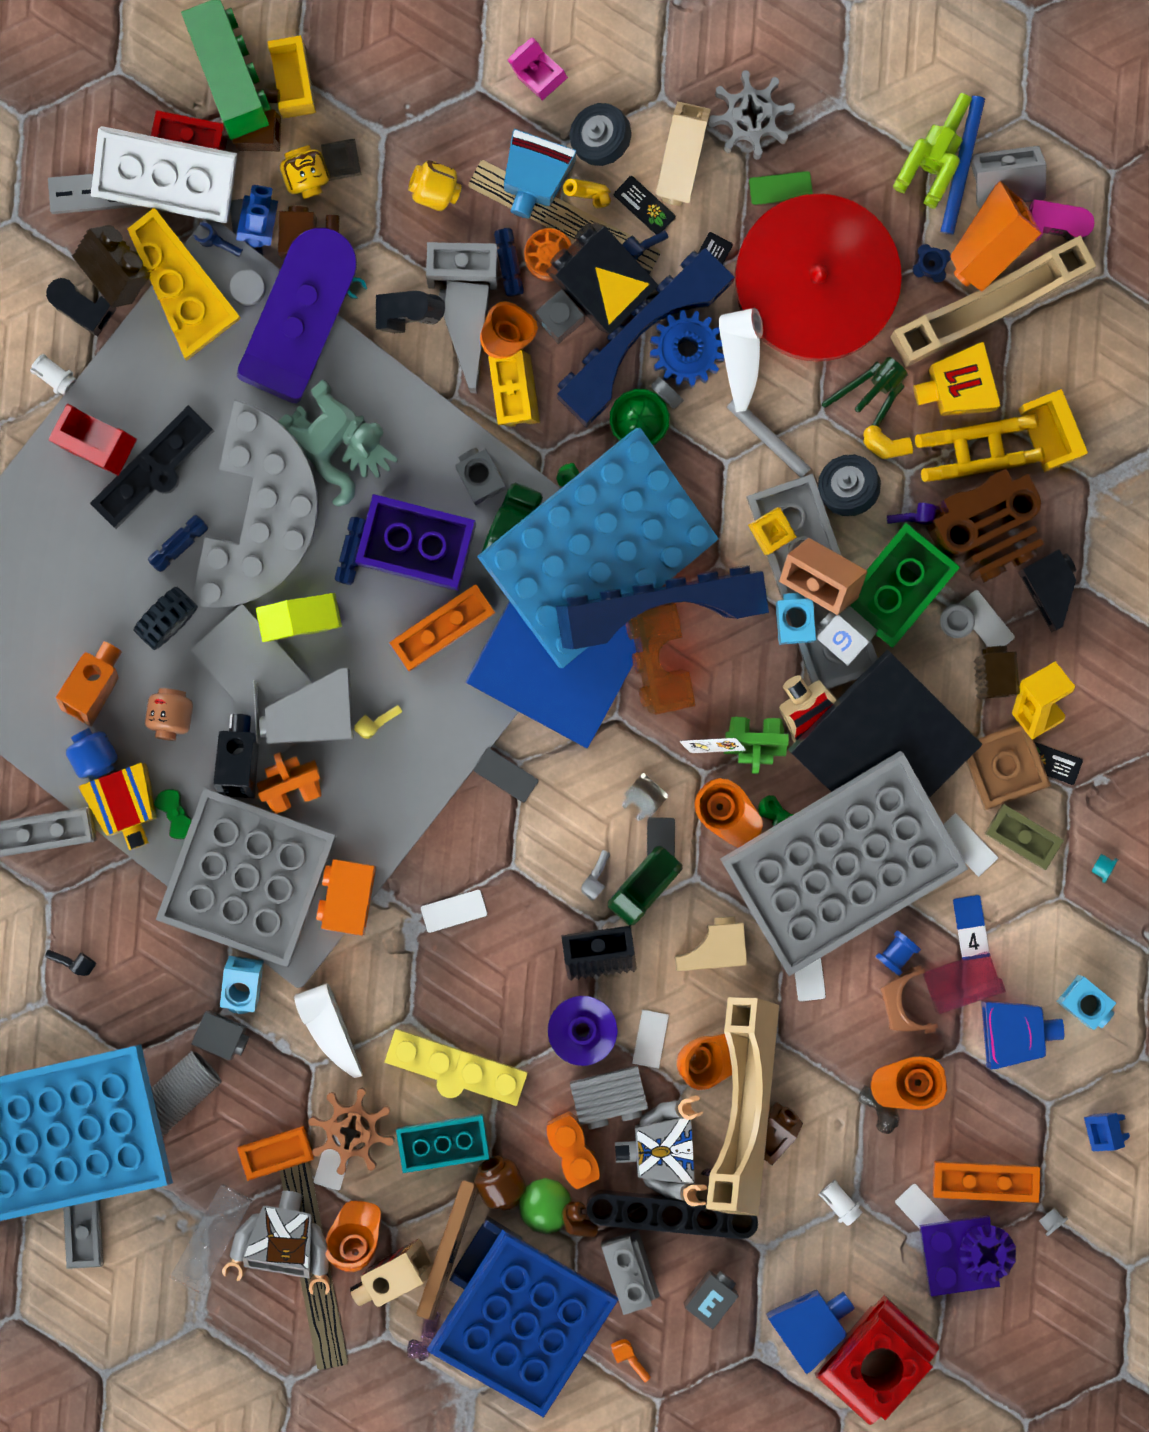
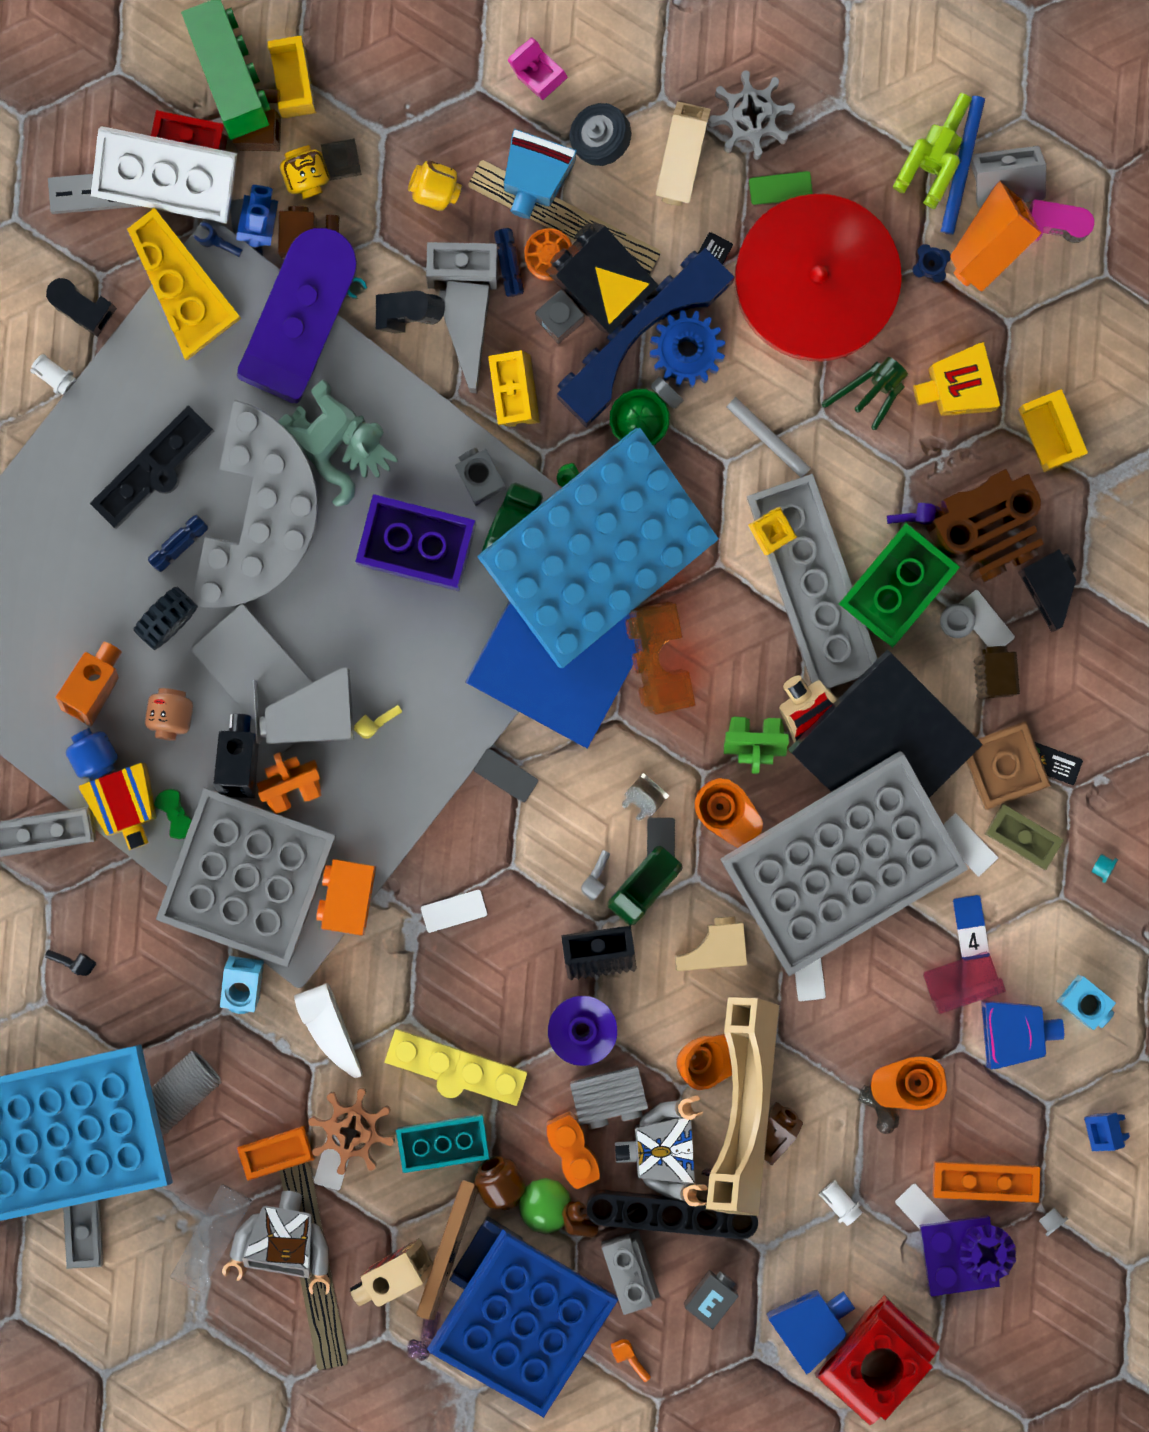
(92, 440): panel -> none
(111, 265): dark brown brick -> none
(220, 1035): dark grey brick -> none
(247, 287): light grey tile -> none
(298, 617): neon yellow slope -> none
(345, 573): dark blue axle -> none
(354, 1231): orange cap -> none
(442, 627): orange plate -> none
(507, 330): orange cap -> none
(590, 190): yellow arm -> none
(597, 620): dark blue arch -> none
(637, 249): dark blue hand -> none
(644, 205): black sticker -> none
(650, 1039): white sticker -> none
(712, 745): white sticker -> none
(741, 349): white piece -> none
(770, 808): green piece -> none
(789, 634): medium azure brick -> none
(823, 576): nougat brick -> none
(845, 634): brick -> none
(849, 485): black wheel -> none
(885, 447): yellow arm -> none
(892, 996): nougat helmet -> none
(898, 953): blue bush -> none
(998, 300): tan arch -> none
(998, 458): yellow piece -> none
(1036, 704): yellow panel -> none

